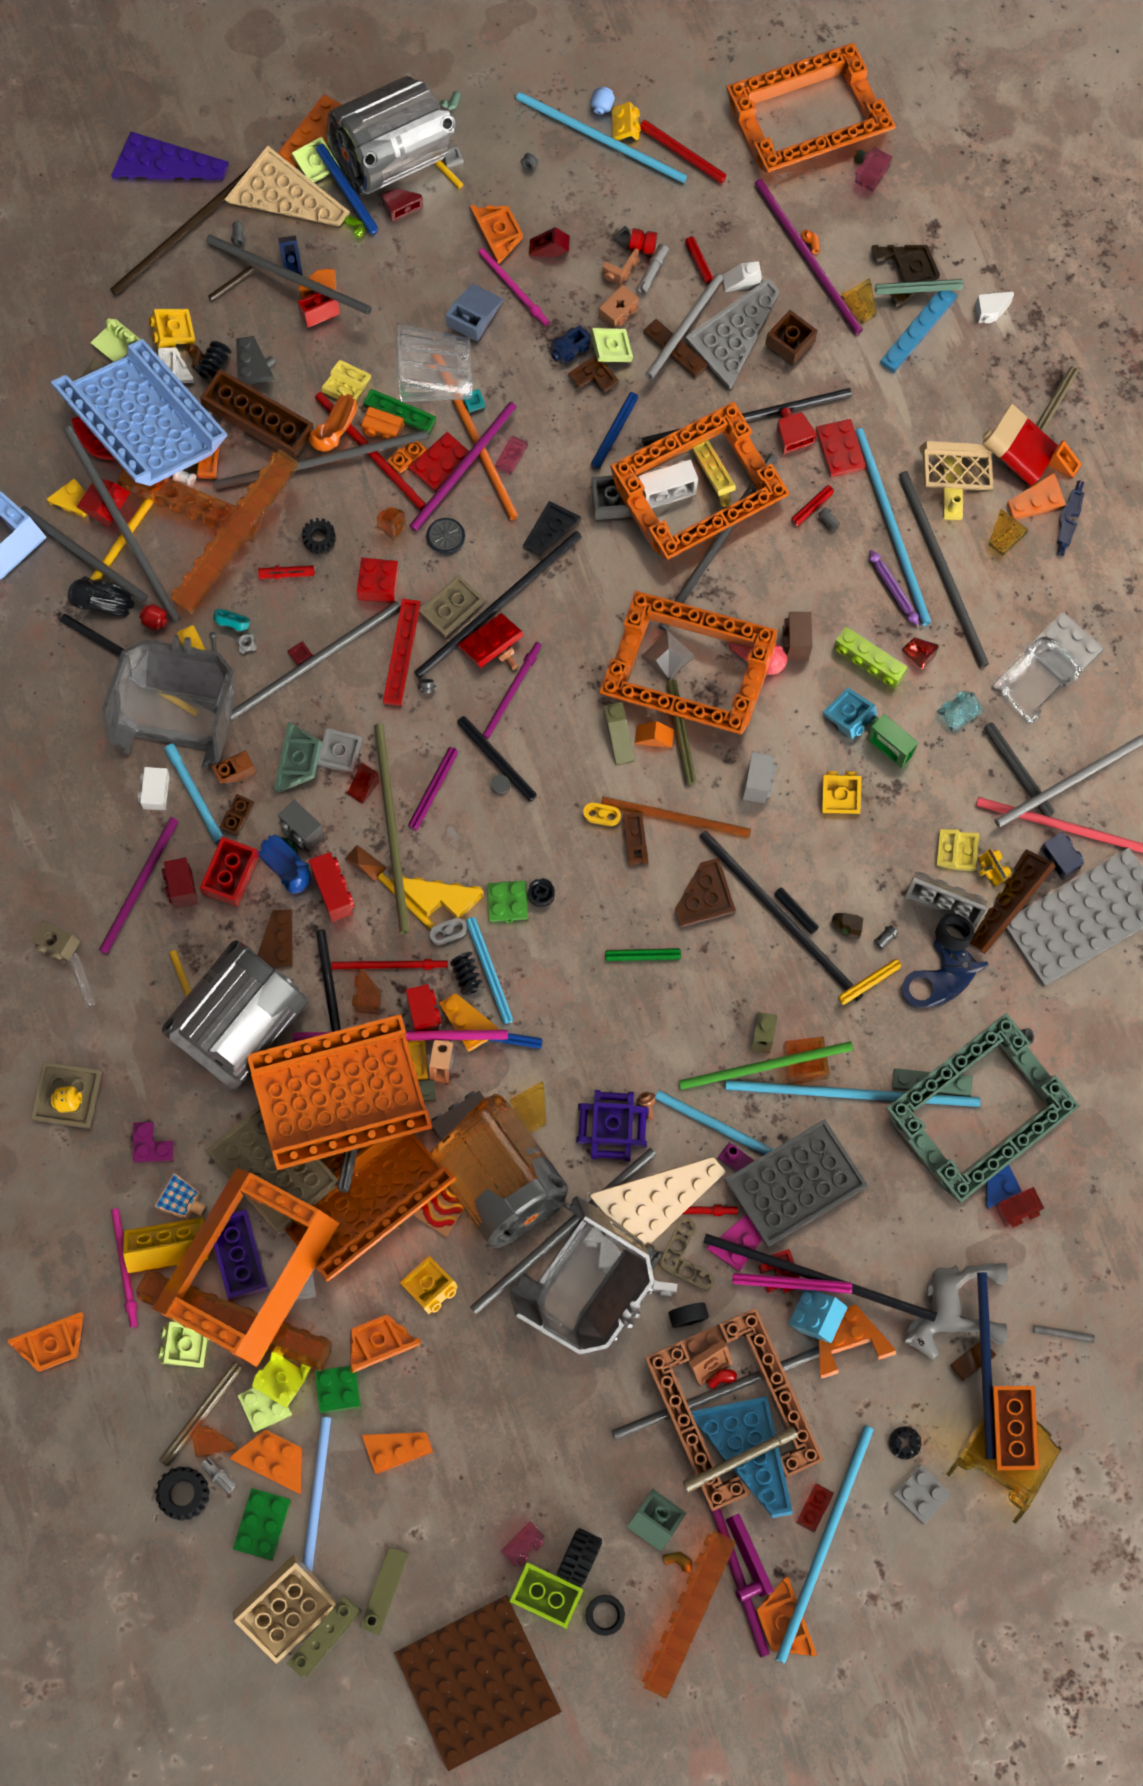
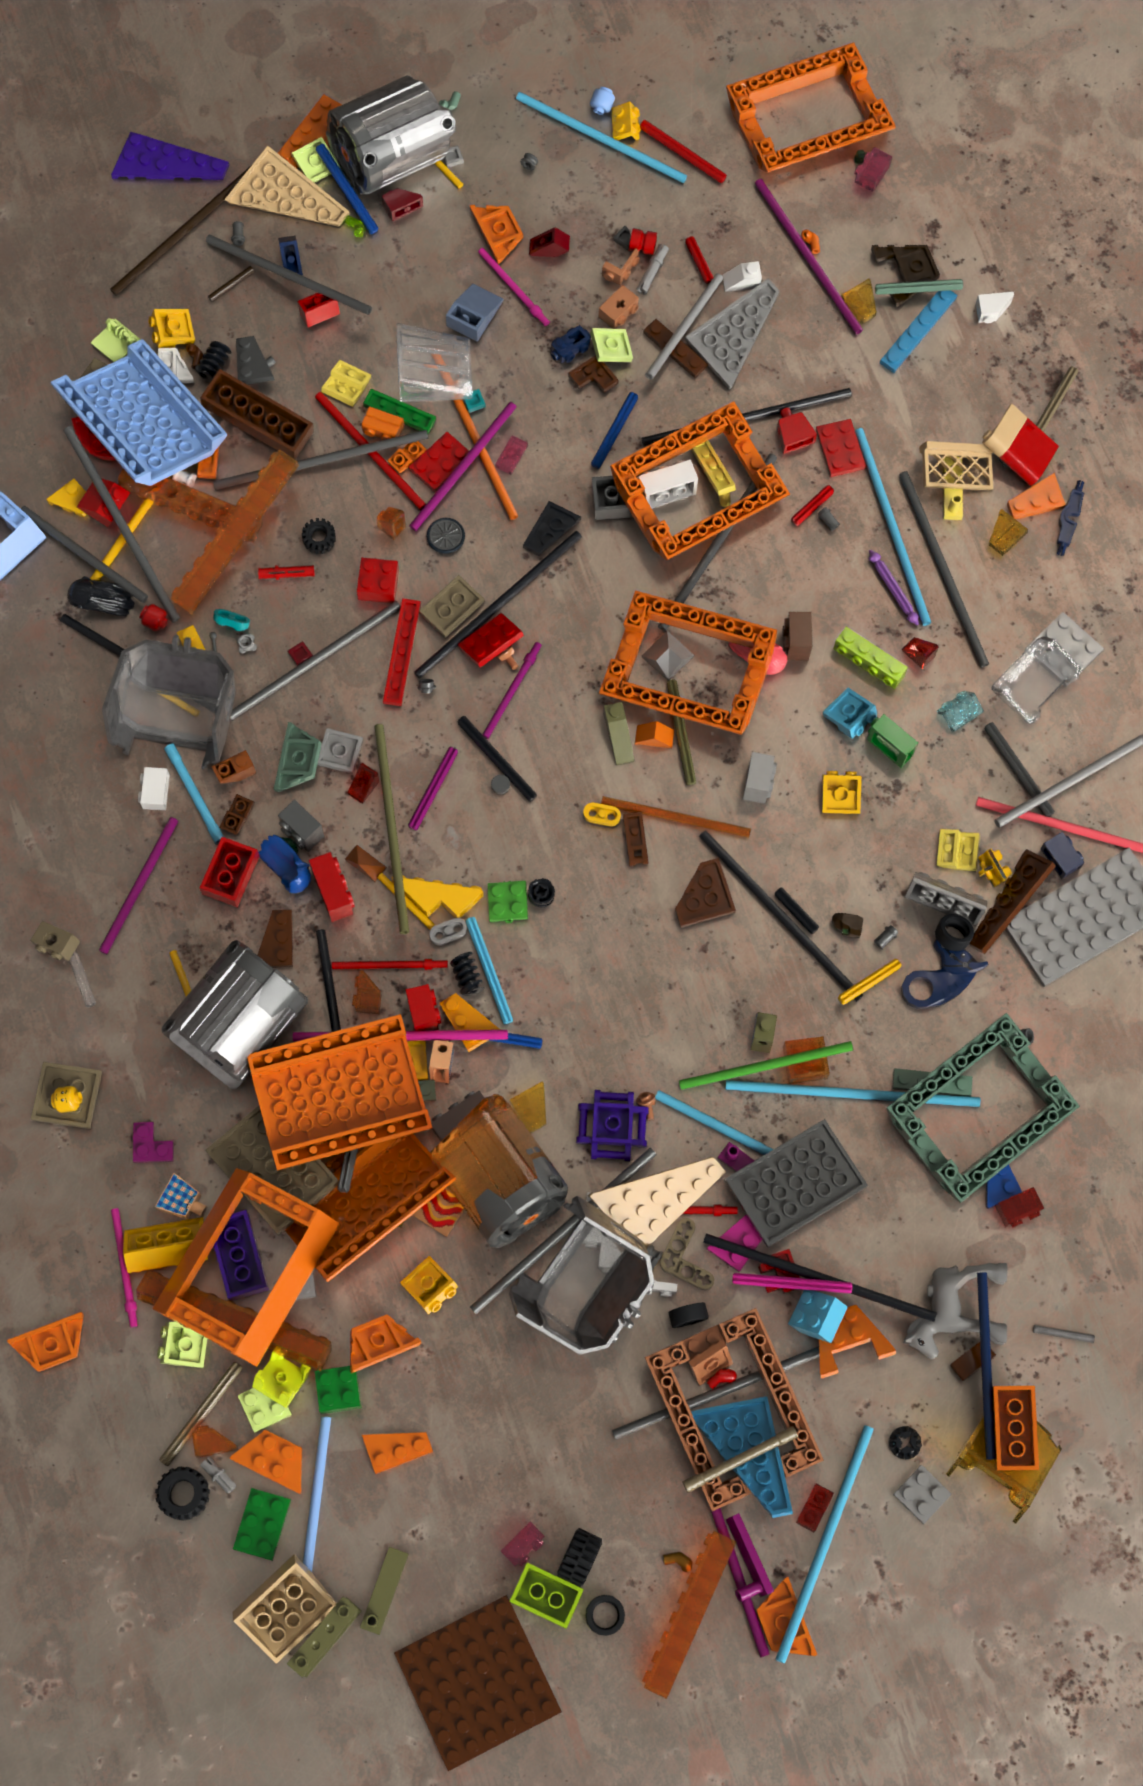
(179, 883): dark red brick -> none
(325, 277): orange slope -> none
(328, 434): orange hair -> none
(643, 954): green axle -> none
(656, 1520): sand green slope -> none
(791, 337): reddish brown brick -> none
(1065, 460): orange slope -> none

